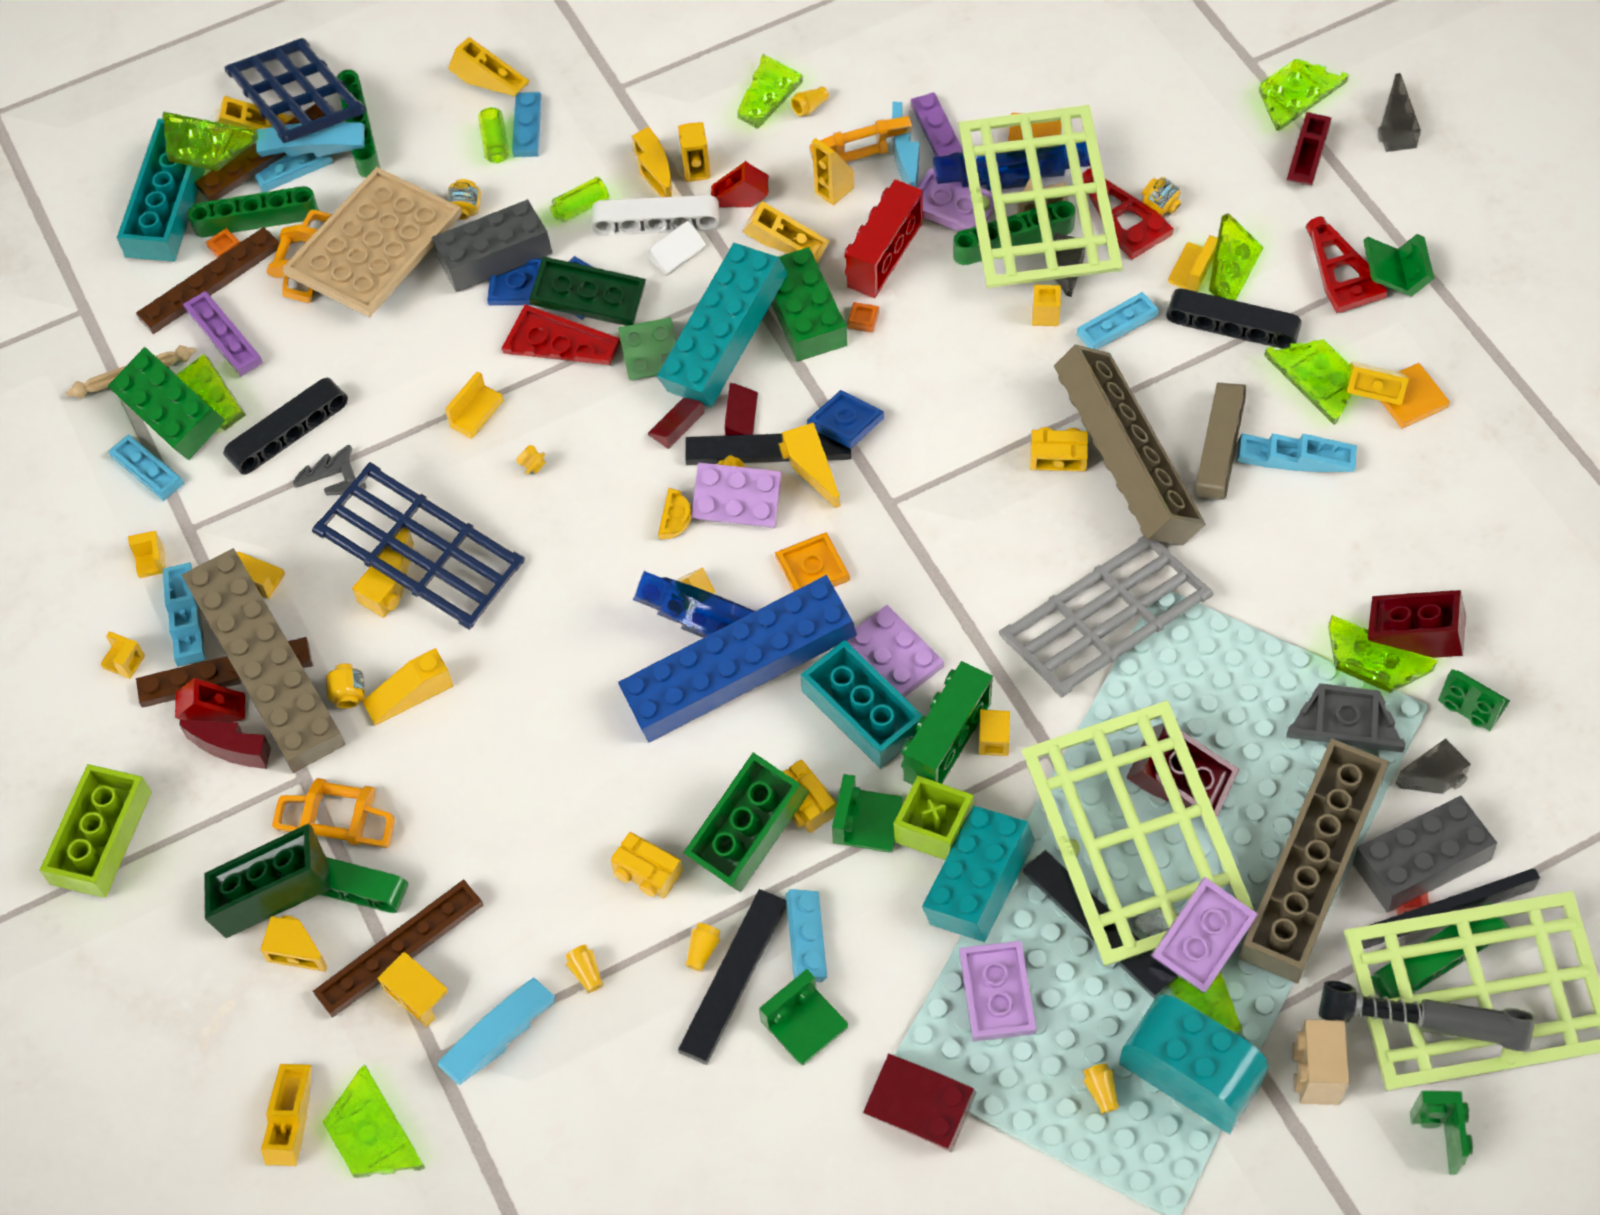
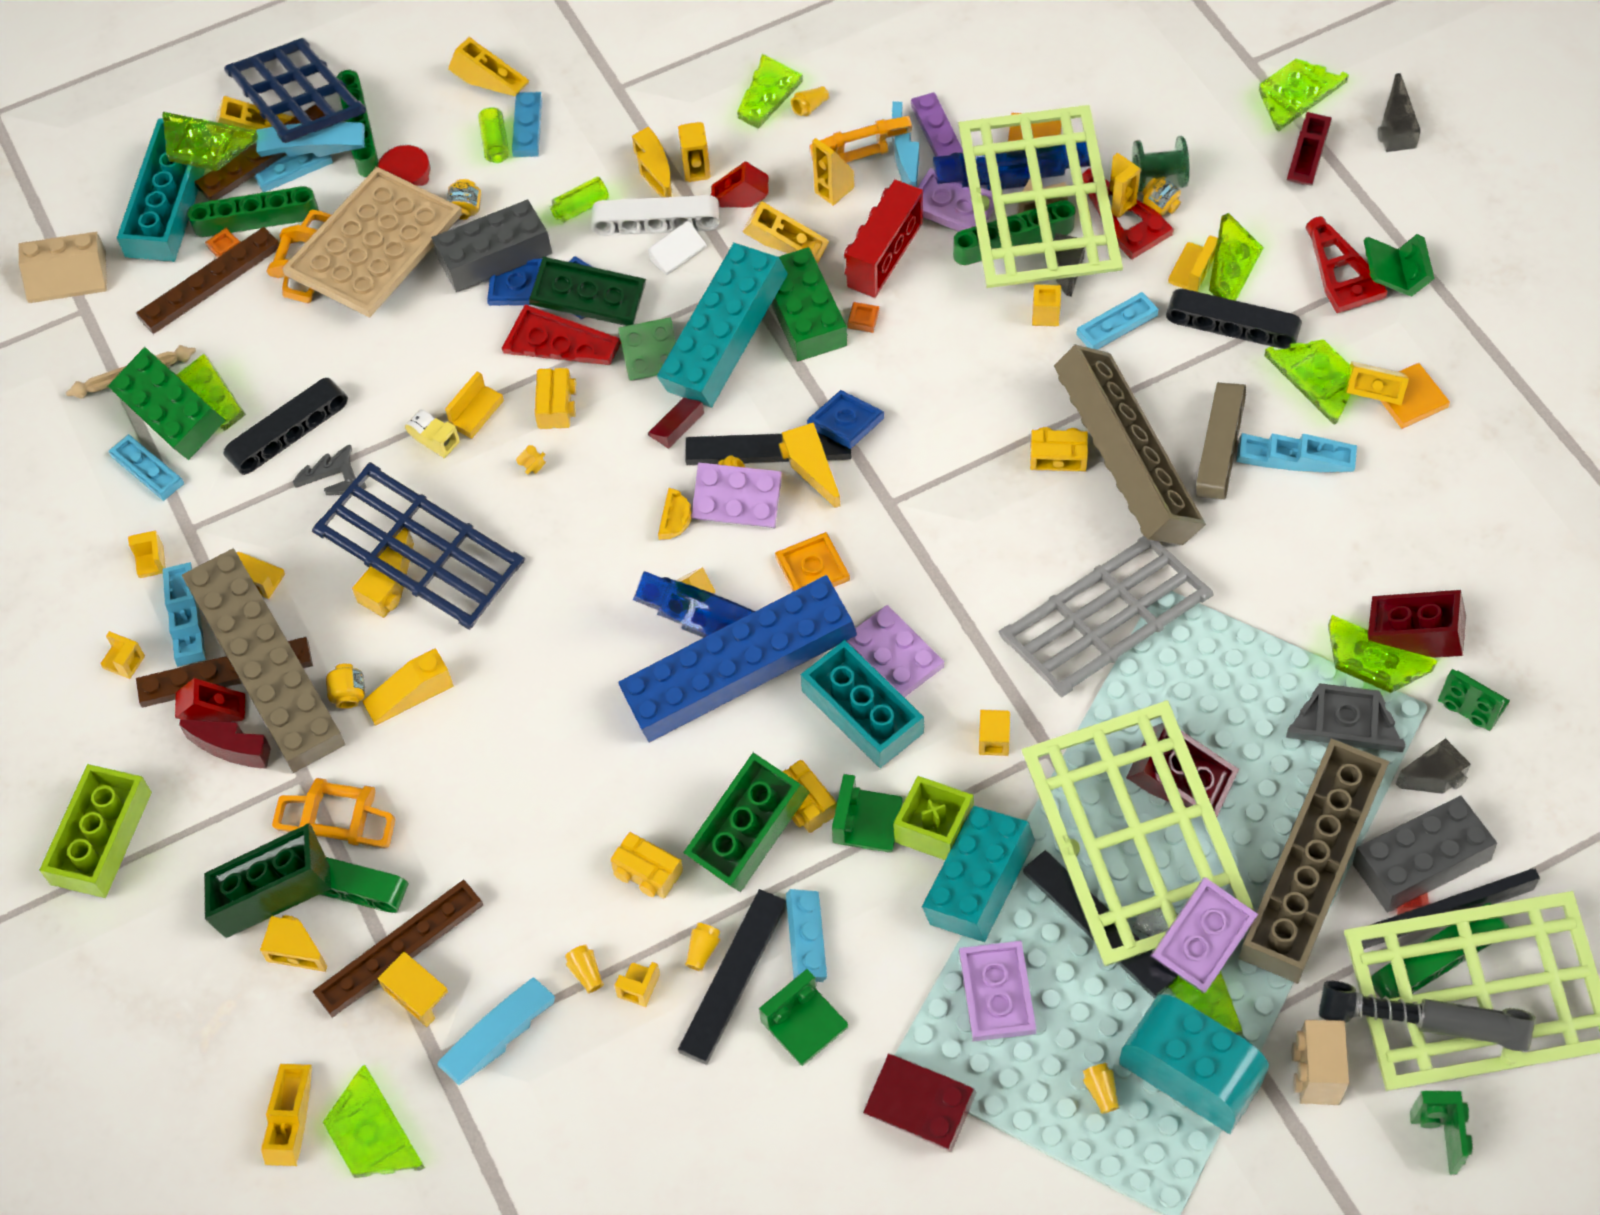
(63, 267): none -> tan slope
(223, 333): medium lavender plate -> none
(407, 163): none -> red tile
(433, 433): none -> light yellow leg
(553, 398): none -> yellow brick
(637, 983): none -> yellow panel
(740, 410): dark red slope -> none
(948, 724): green brick -> none
(1123, 184): none -> yellow panel
(1162, 163): none -> clear green hose

